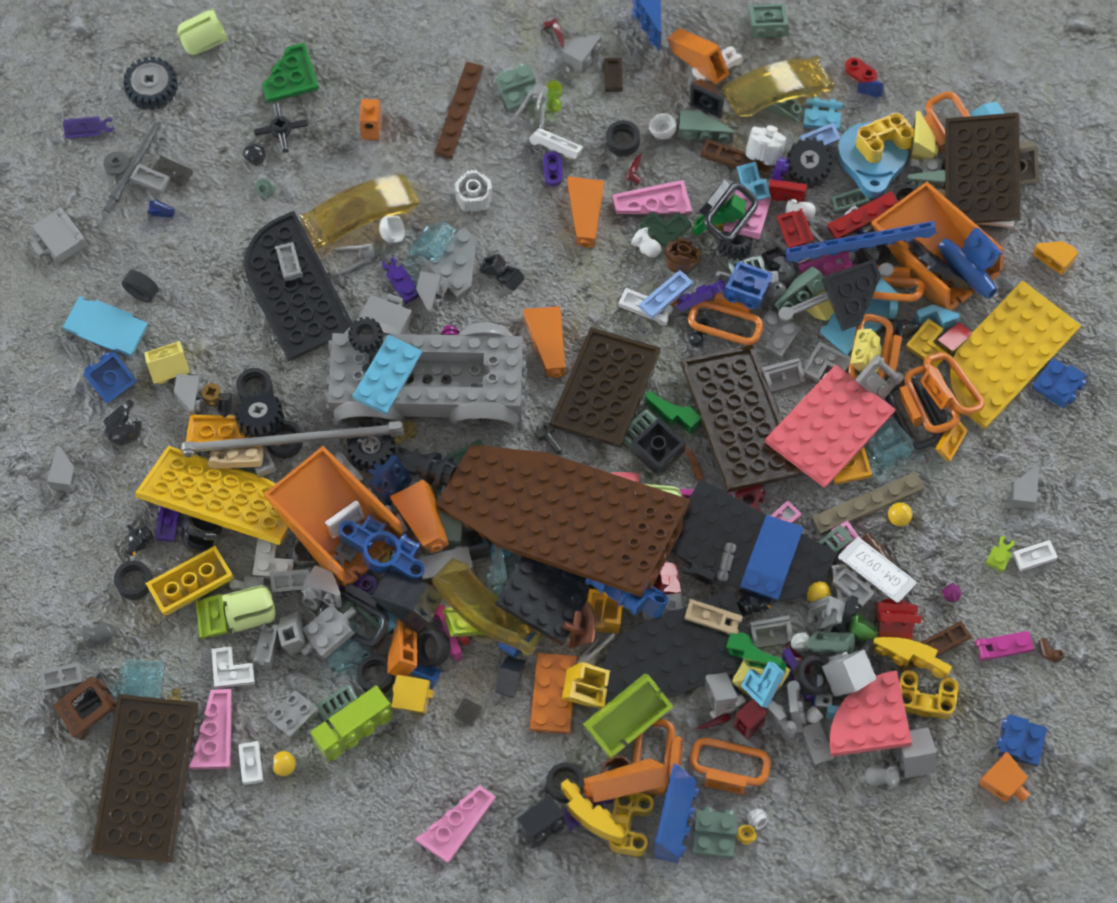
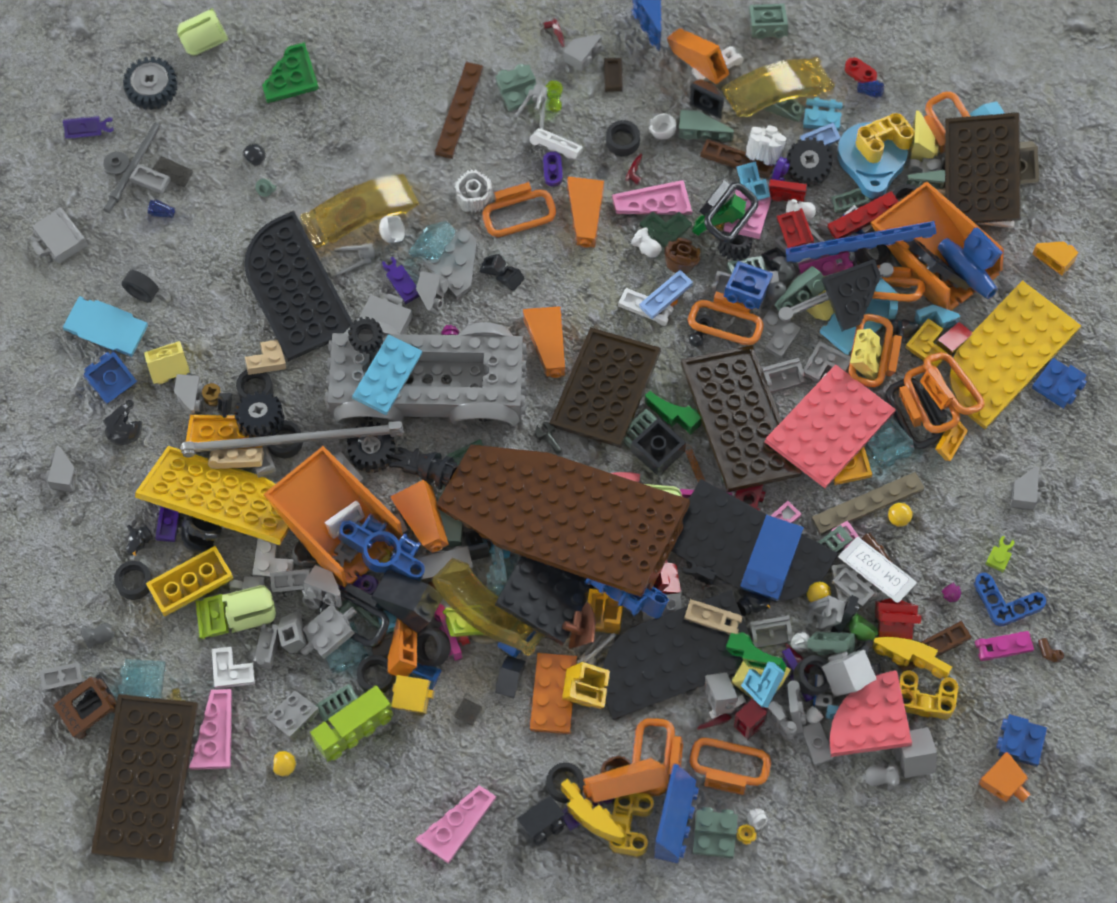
(250, 763): white plate -> none
(270, 360): none -> tan plate
(280, 127): black bar -> none
(288, 261): light grey plate -> none
(370, 113): orange torso -> none
(388, 479): dark blue plate -> none
(410, 429): clear yellow plate -> none
(516, 195): none -> orange bar
(628, 715): lime piece -> none
(701, 294): dark purple plate -> none
(726, 562): light grey axle -> none
(875, 383): light grey plate -> none
(1001, 607): none -> blue beam
(1035, 555): white plate -> none

